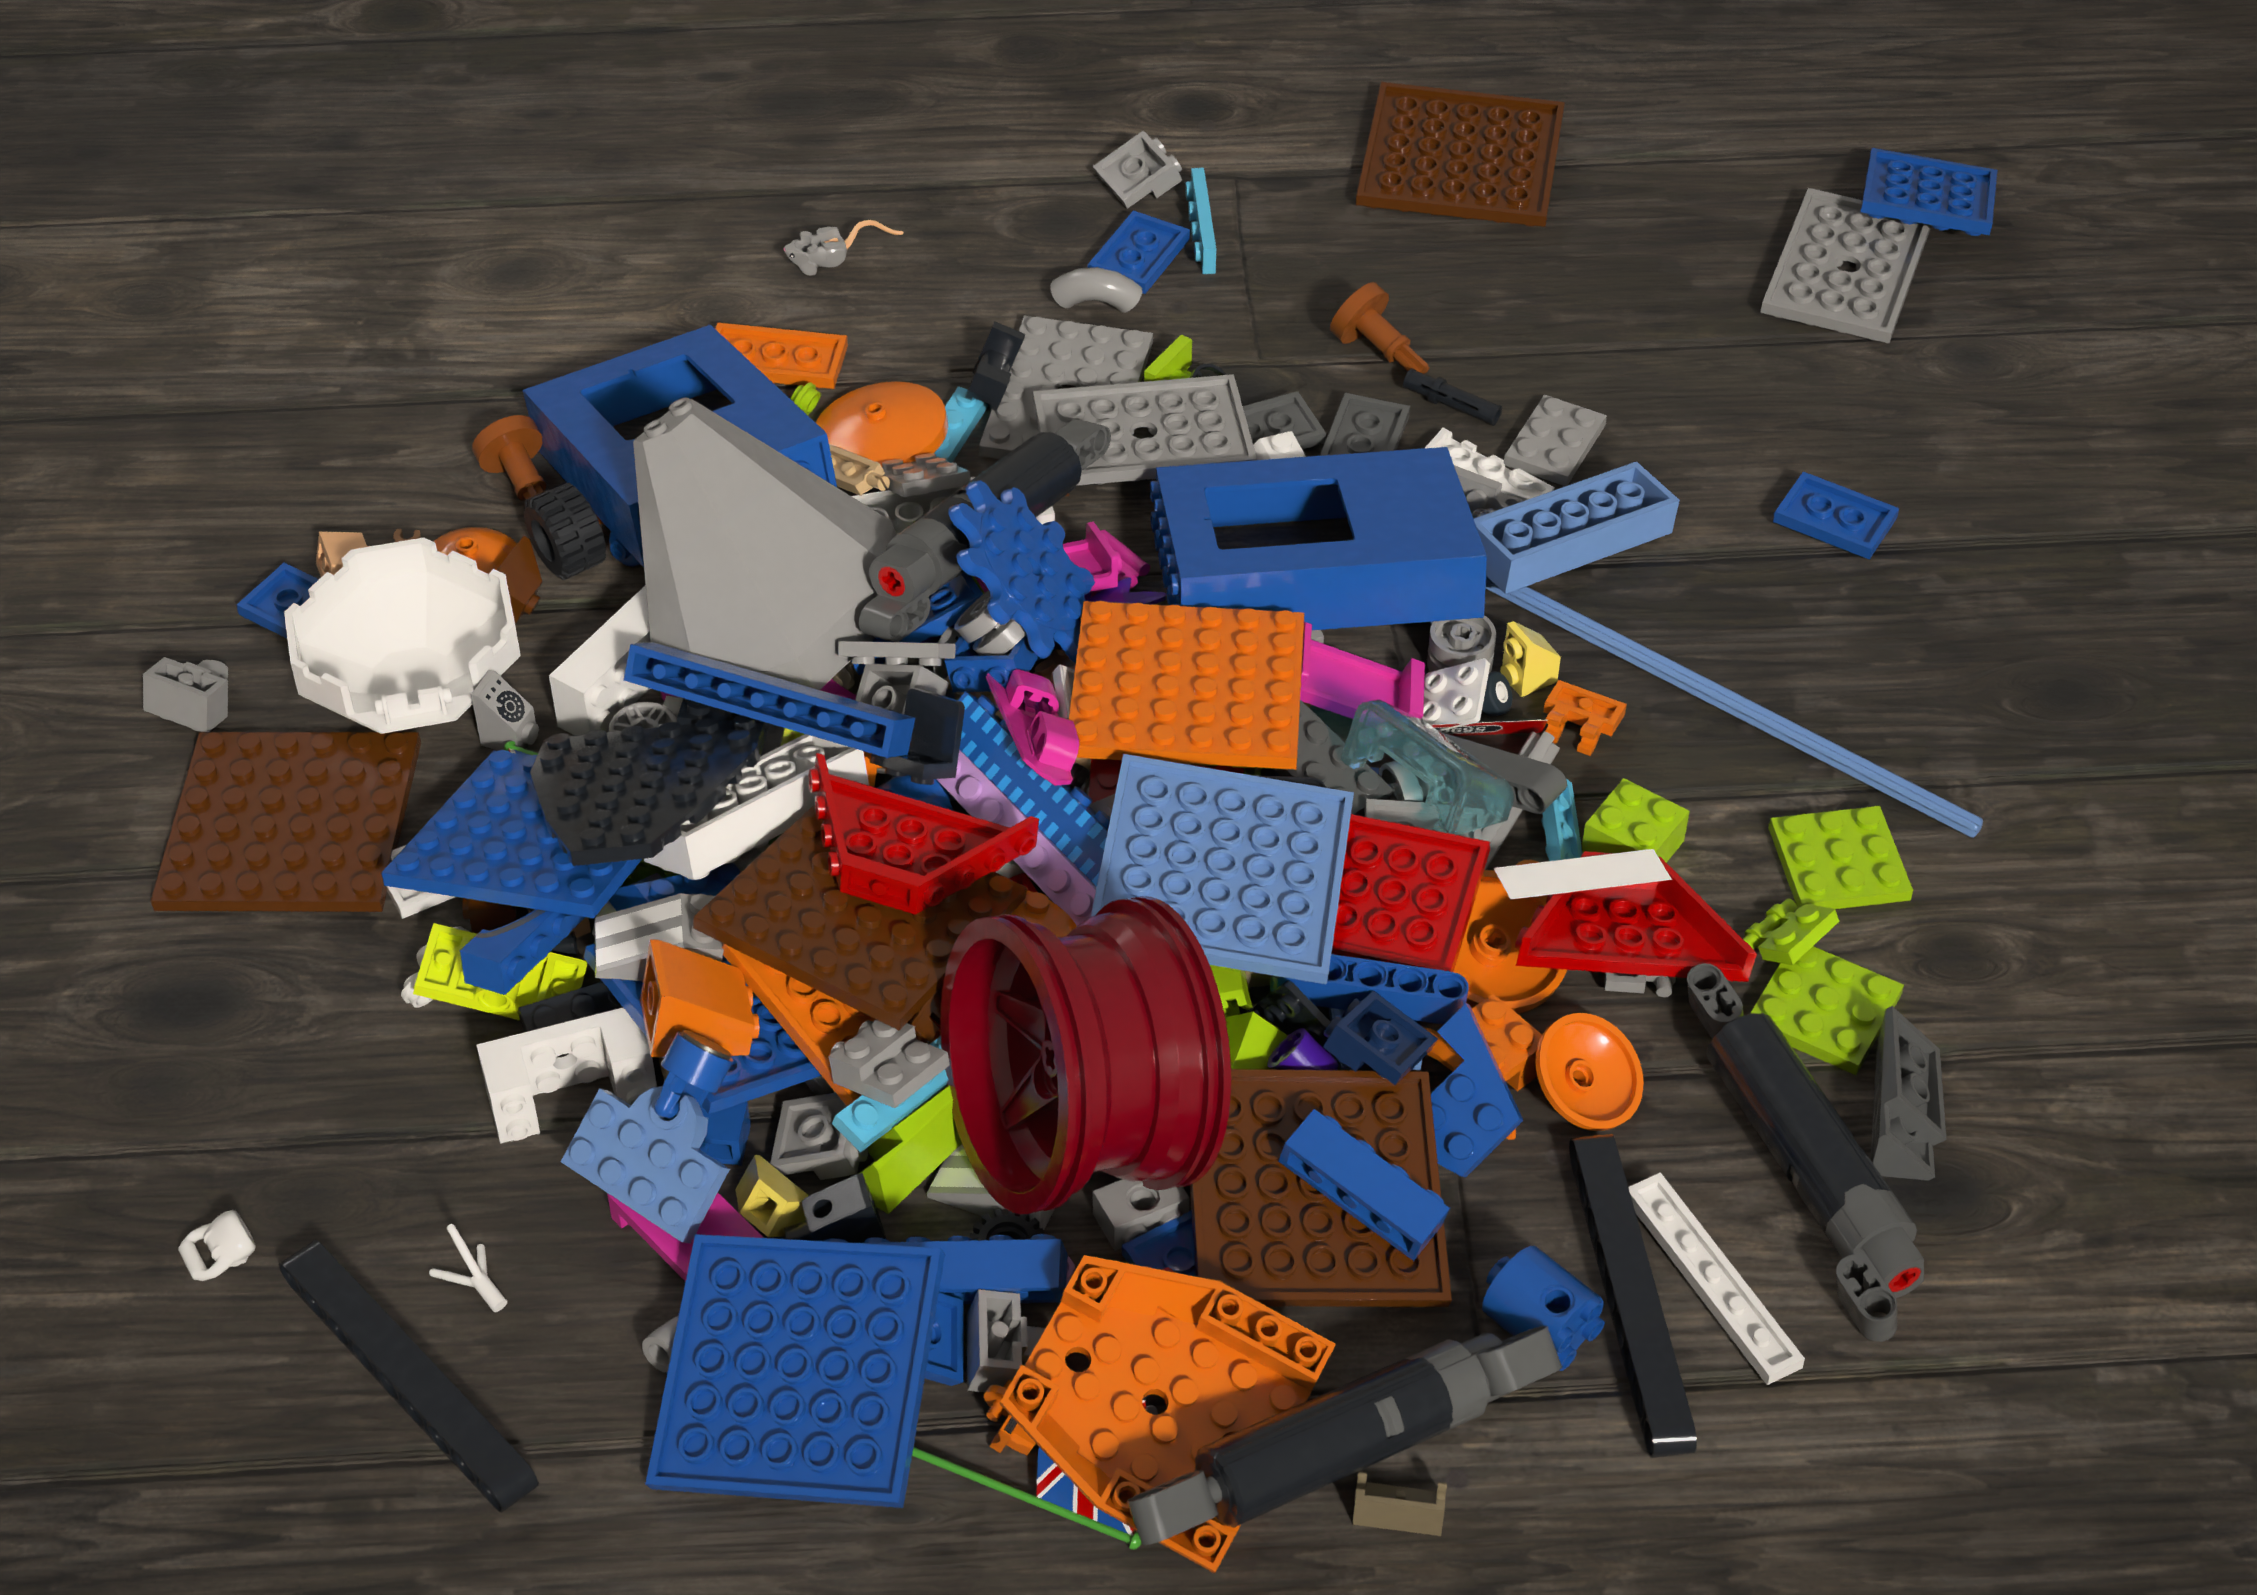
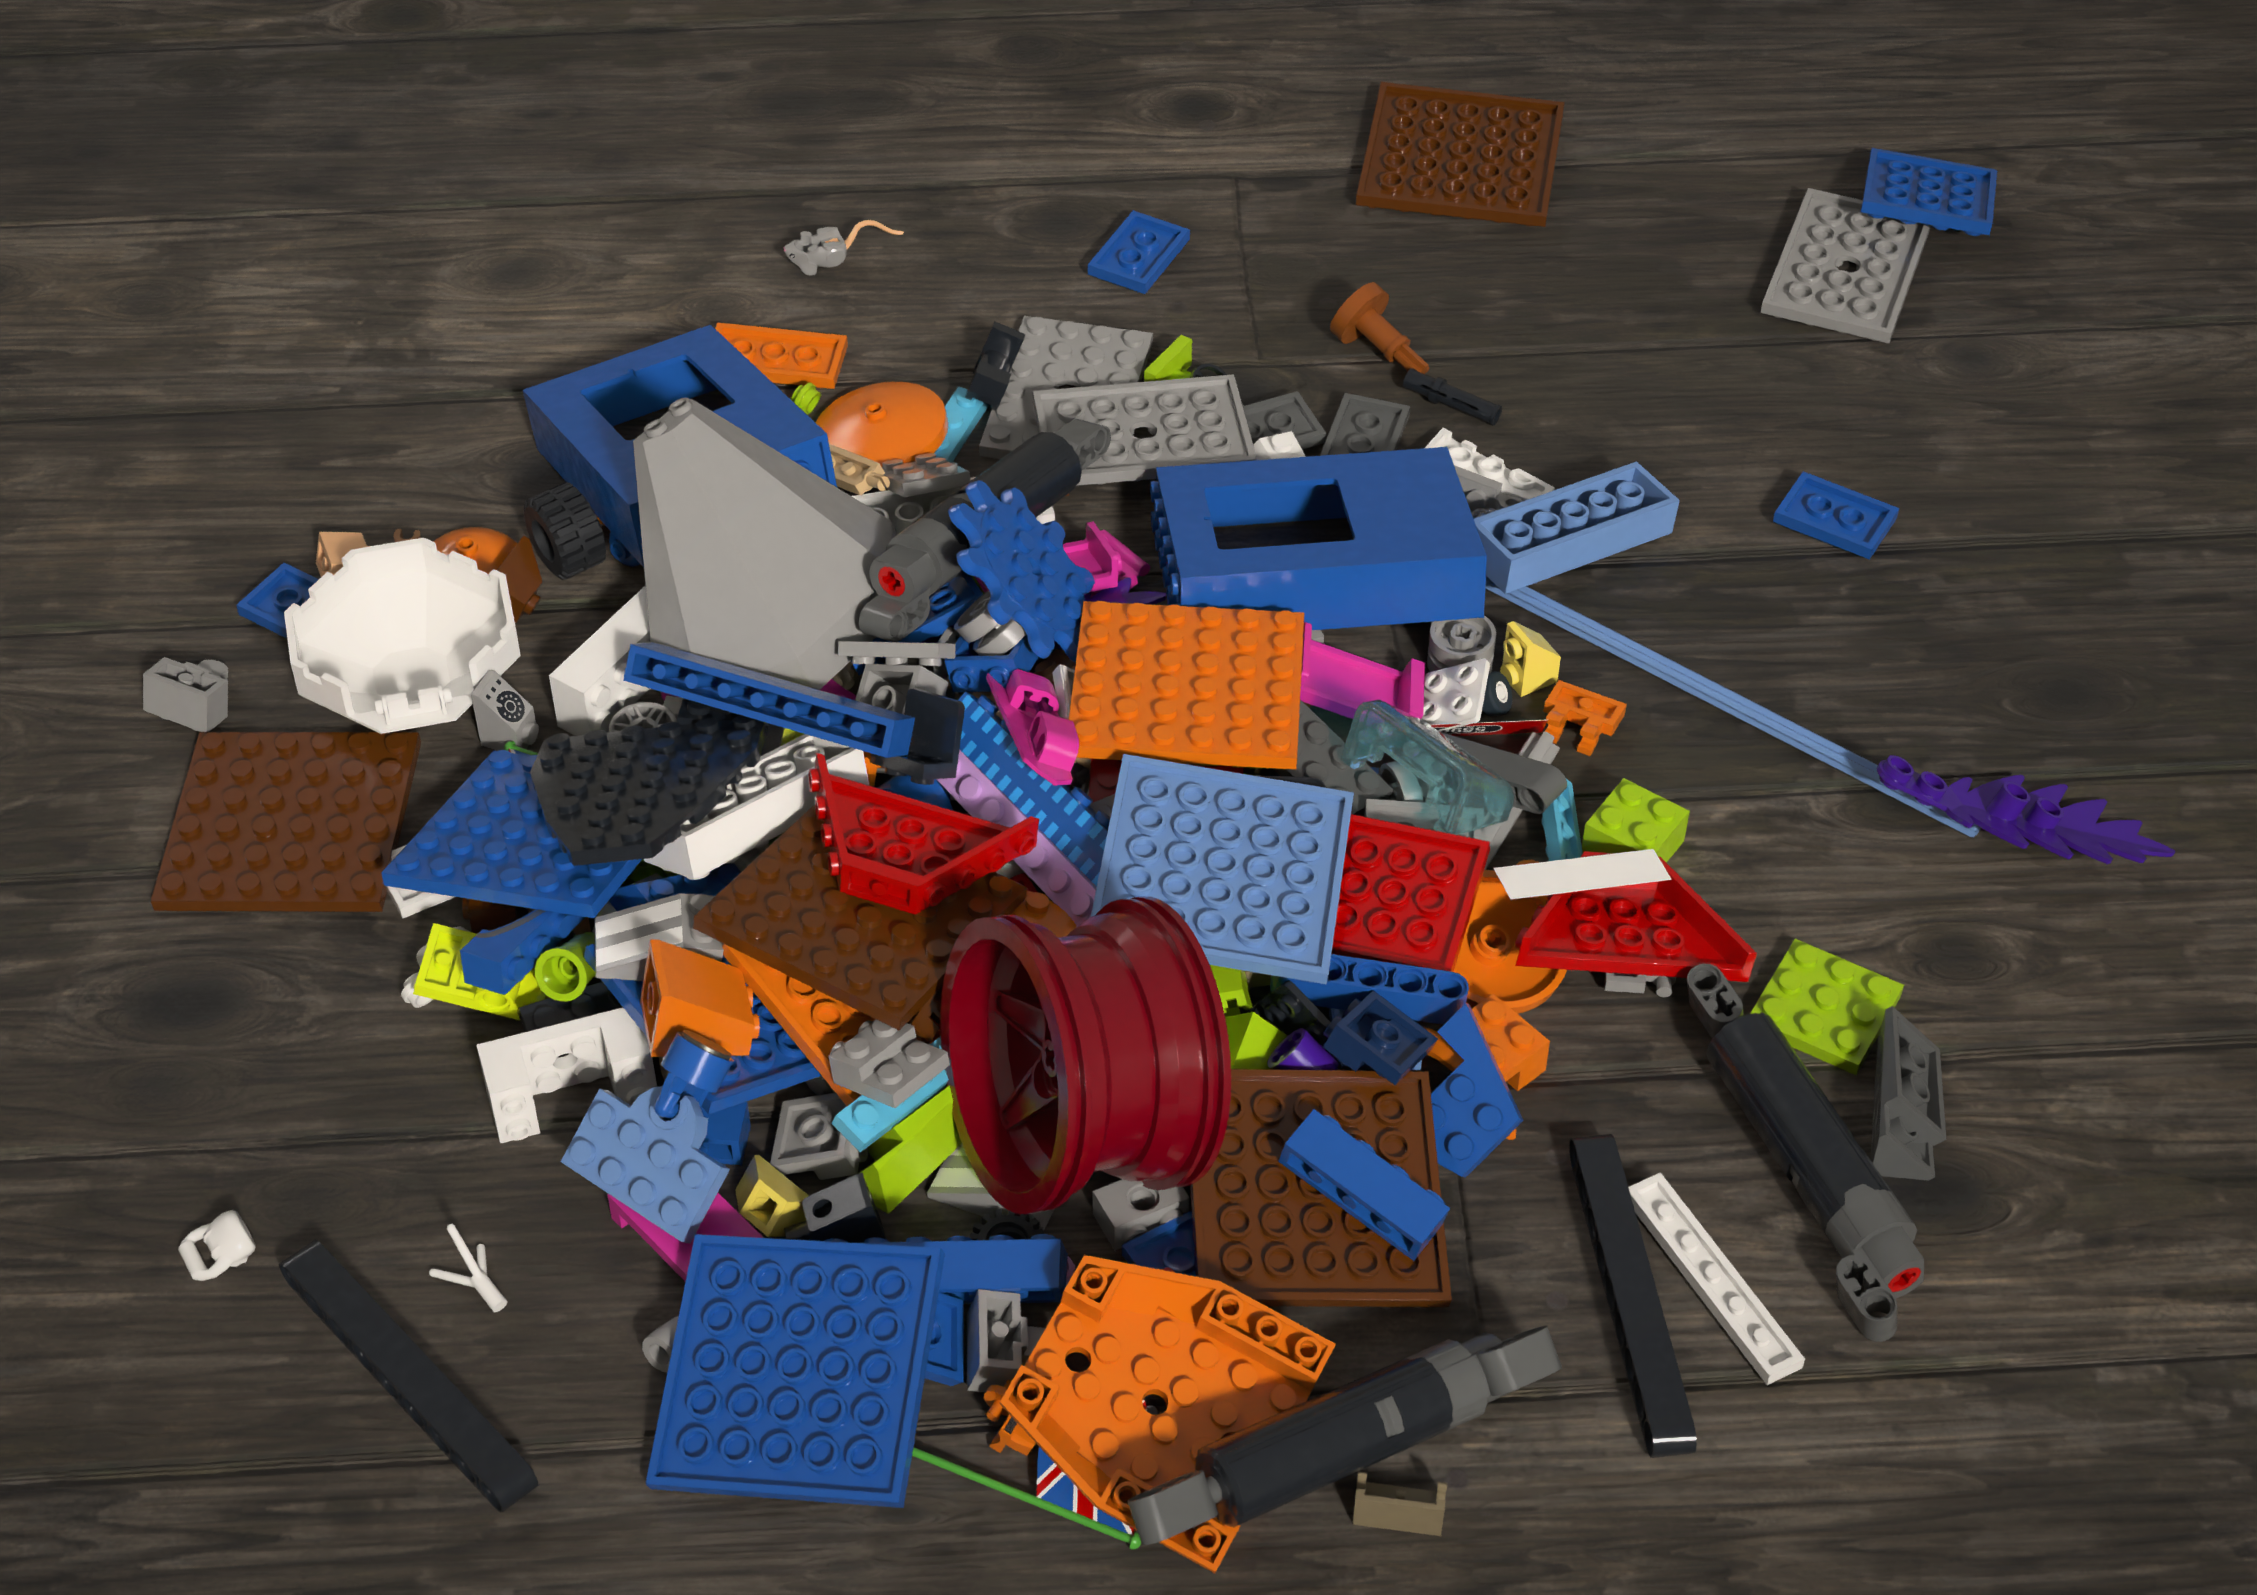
(508, 448): dark orange piece -> none
(563, 970): none -> lime plant
(1097, 285): light grey cylinder -> none
(1139, 169): light grey plate -> none
(1201, 219): medium azure plate -> none
(1539, 1292): blue cylinder -> none
(1555, 440): light grey plate -> none
(1602, 1064): orange dish -> none
(1790, 931): lime plate -> none
(1840, 858): lime plate -> none
(2013, 813): none -> dark purple plant

